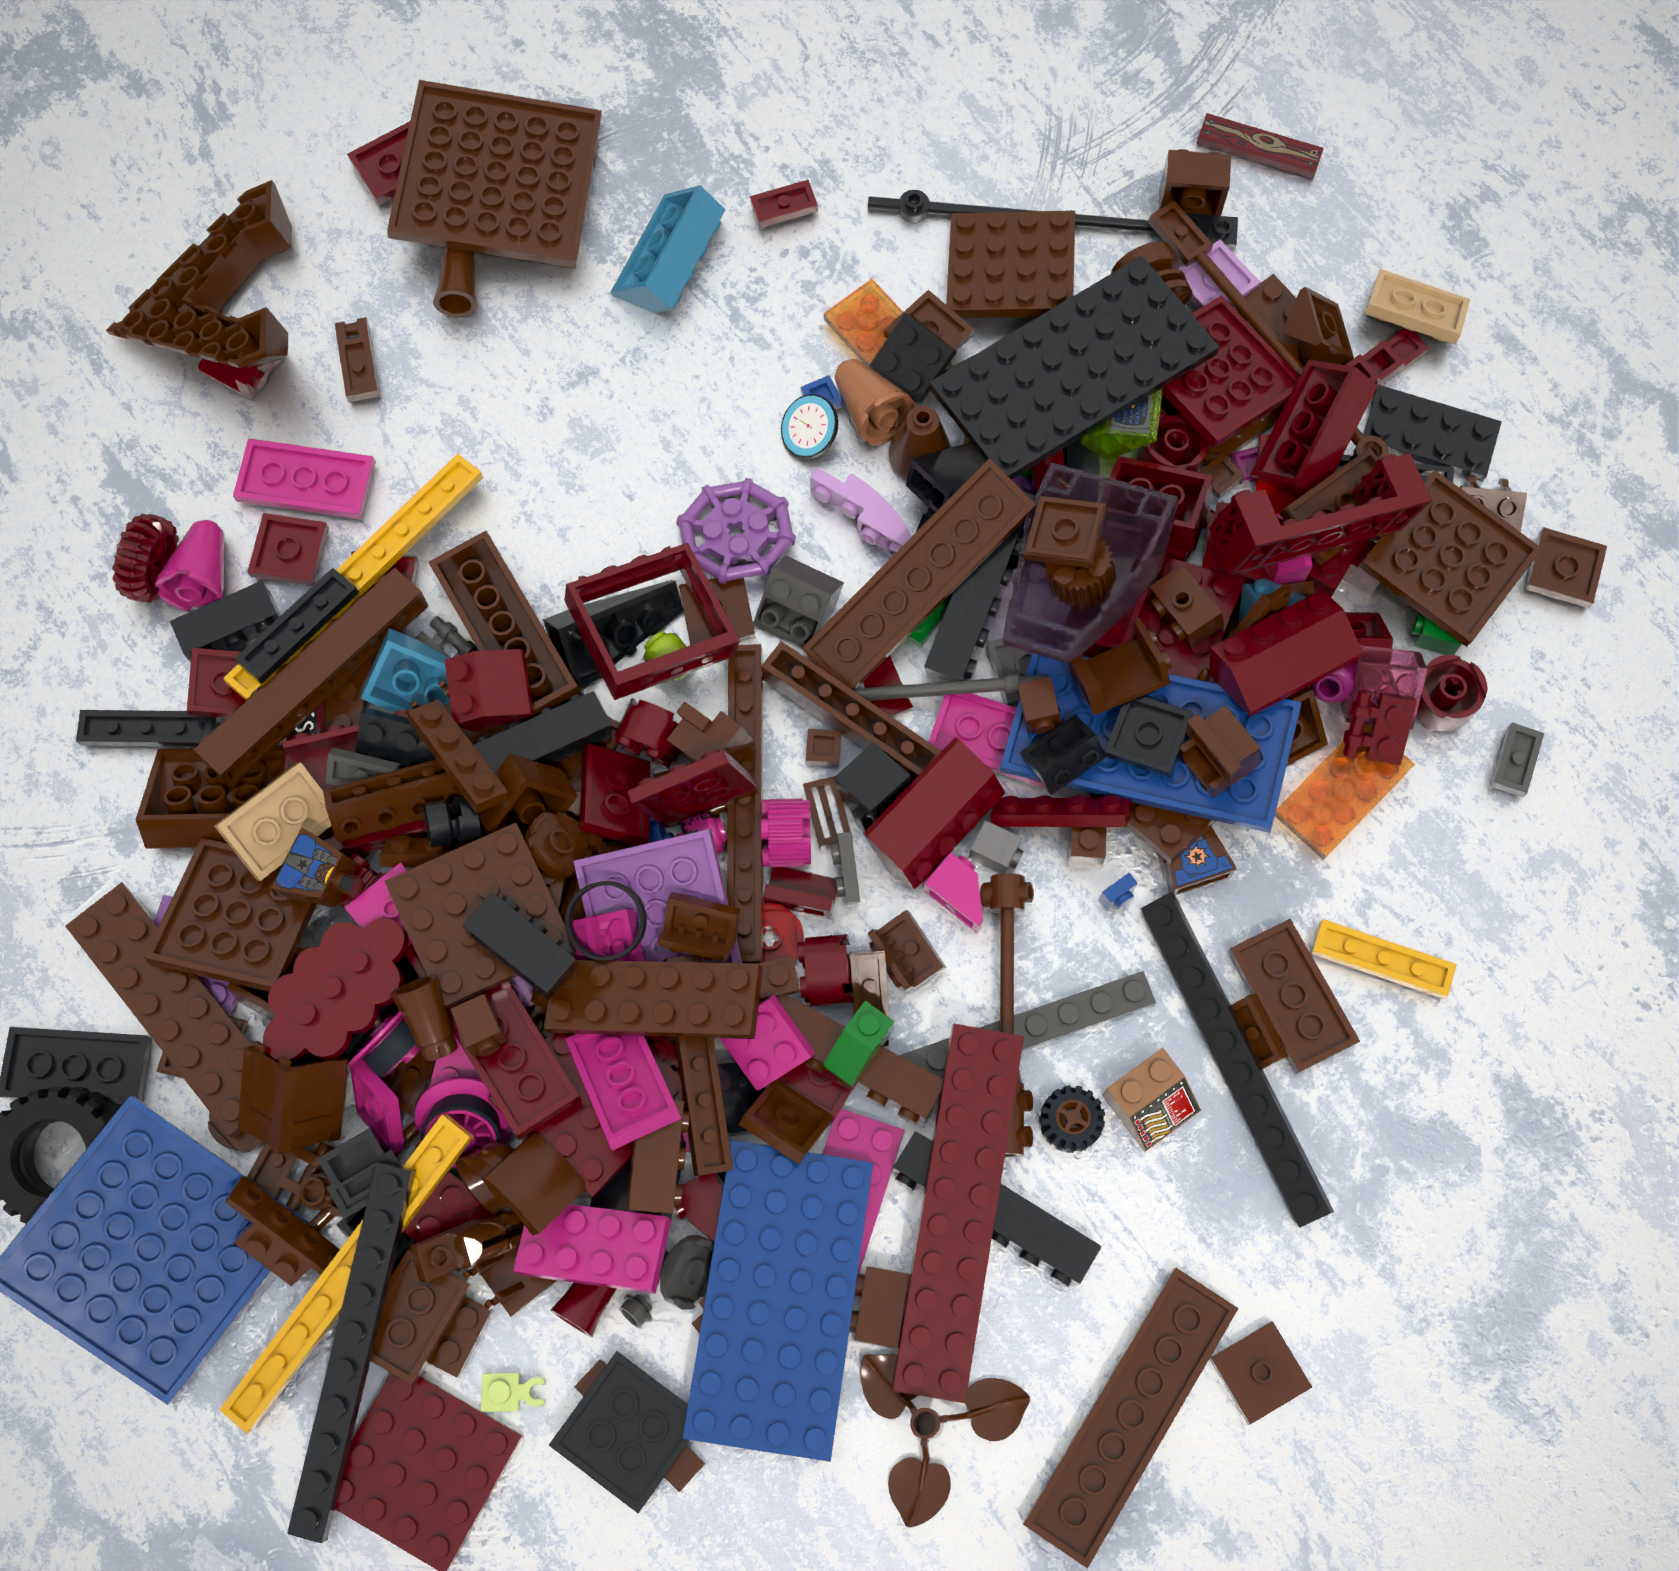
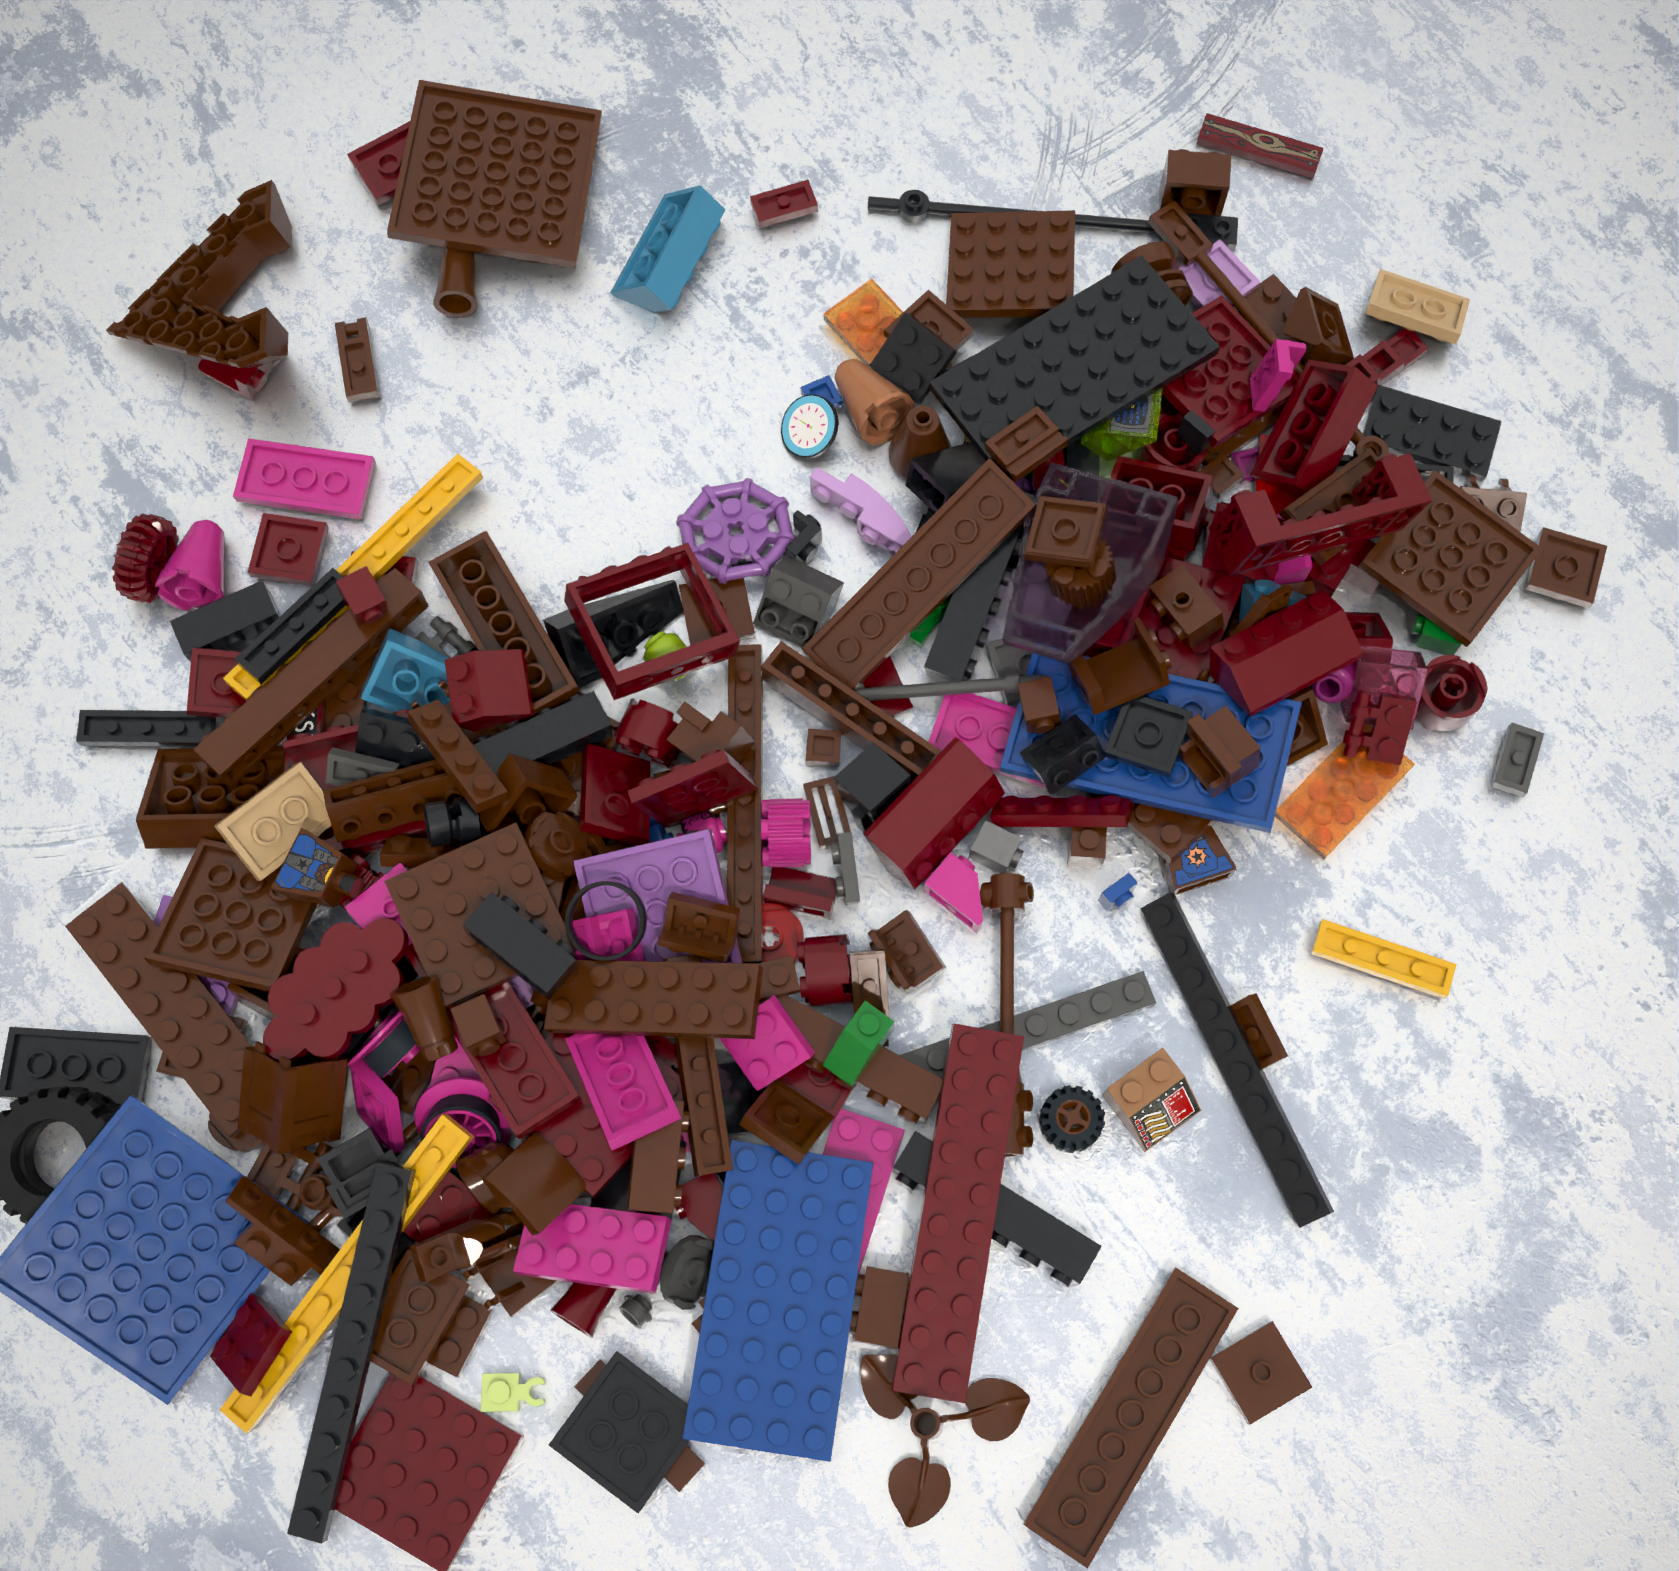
(250, 1344): none -> dark red plate
(362, 596): none -> dark red brick
(806, 544): none -> black bracket
(1026, 443): none -> reddish brown plate
(1195, 432): none -> black tile
(1274, 371): none -> dark pink bracket
(1294, 995): reddish brown plate -> none

